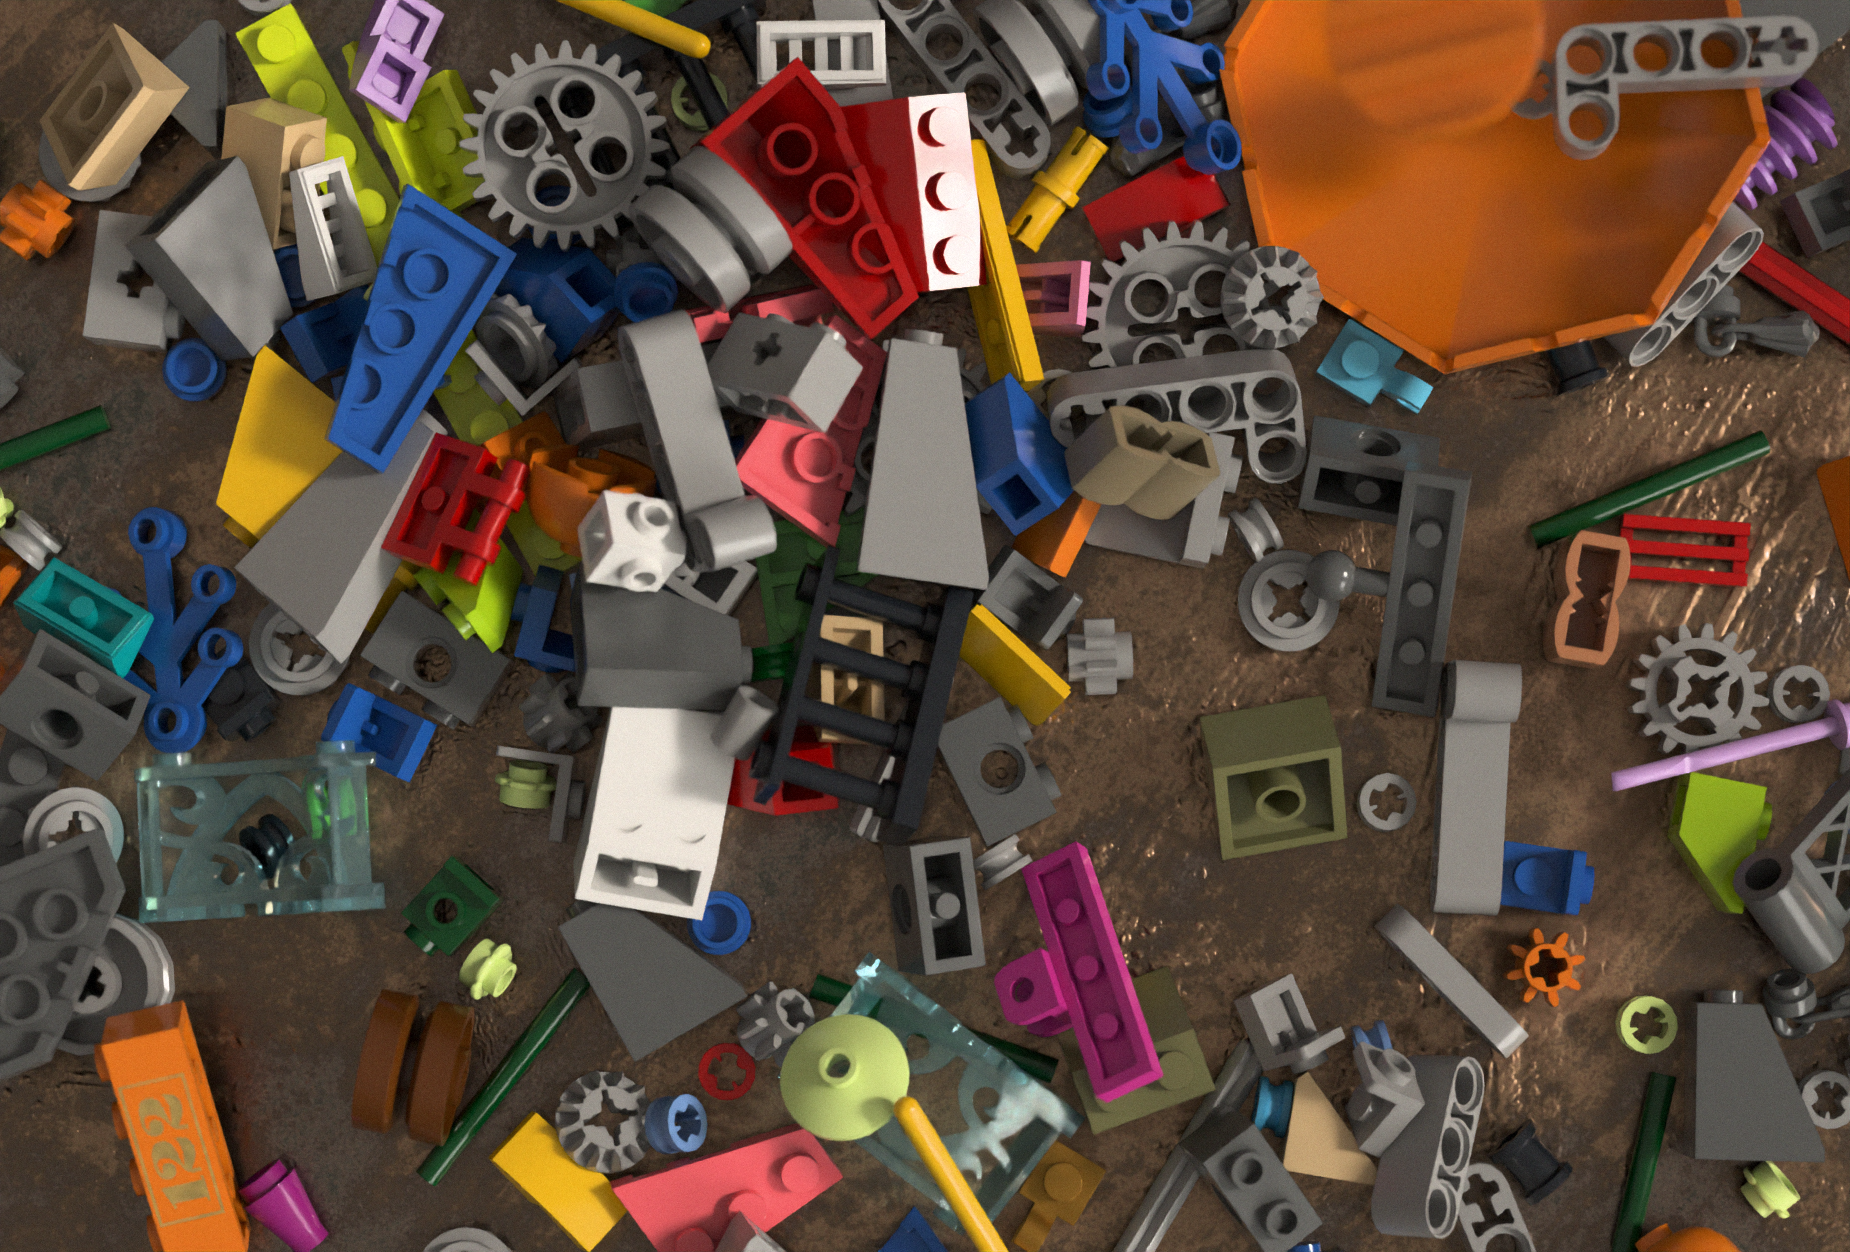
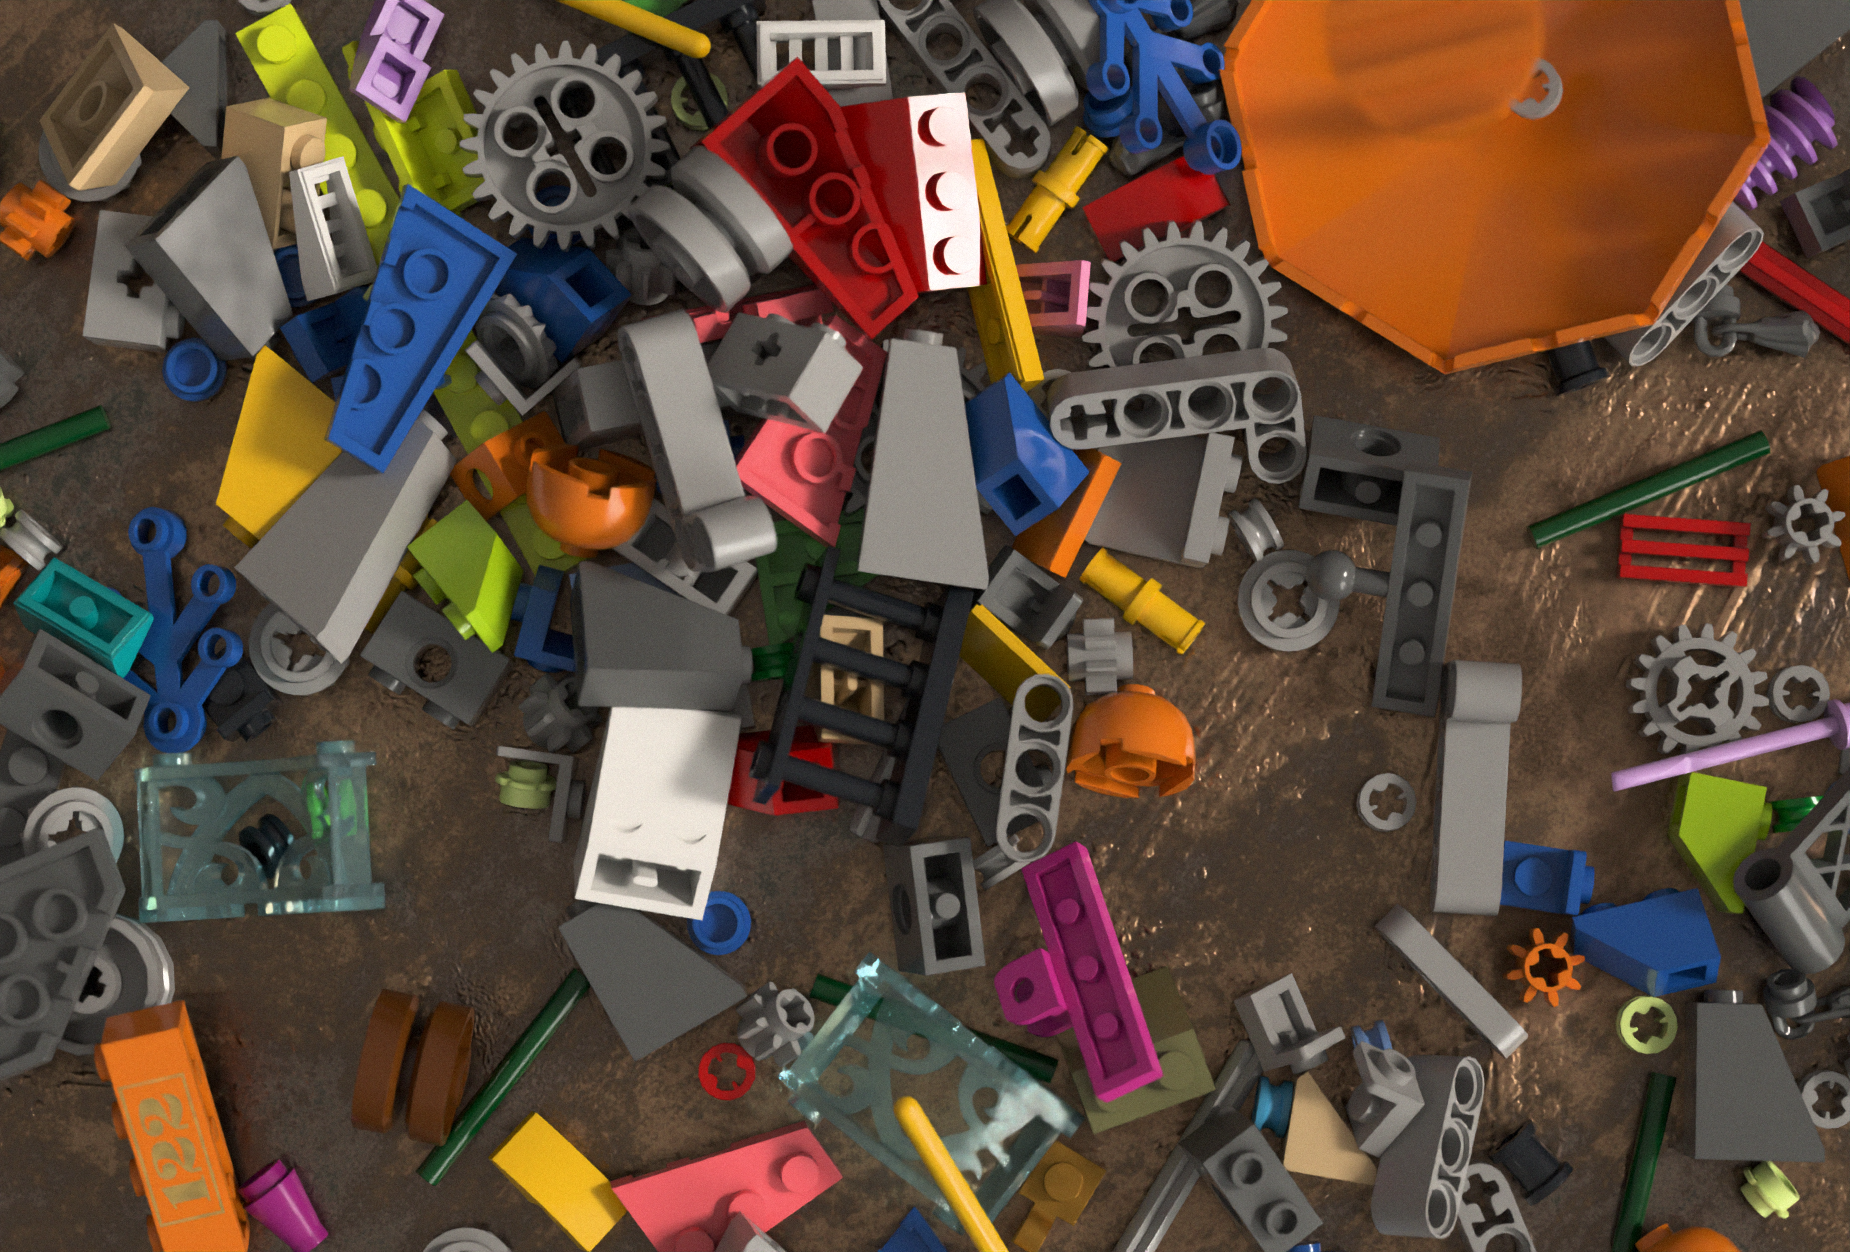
(381, 728): blue bracket -> none
(441, 503): red plate -> none
(474, 902): dark green brick -> none
(488, 969): yellowish green plate -> none
(592, 1145): light grey gear -> none
(631, 541): white brick -> none
(645, 291): blue plate -> none
(661, 1121): medium blue bush -> none
(744, 723): light grey hinge -> none
(859, 1100): yellowish green dish -> none
(1044, 737): none -> light grey beam
(1131, 742): none -> orange cylinder
(1141, 463): dark tan brick -> none
(1142, 601): none -> yellow pin
(1244, 289): light grey gear -> none
(1274, 777): olive slope -> none
(1365, 365): medium azure plate -> none
(1587, 581): nougat brick -> none
(1651, 943): none -> blue slope
(1683, 70): light grey beam -> none
(1792, 812): none -> green bush
(1801, 541): none -> light grey gear

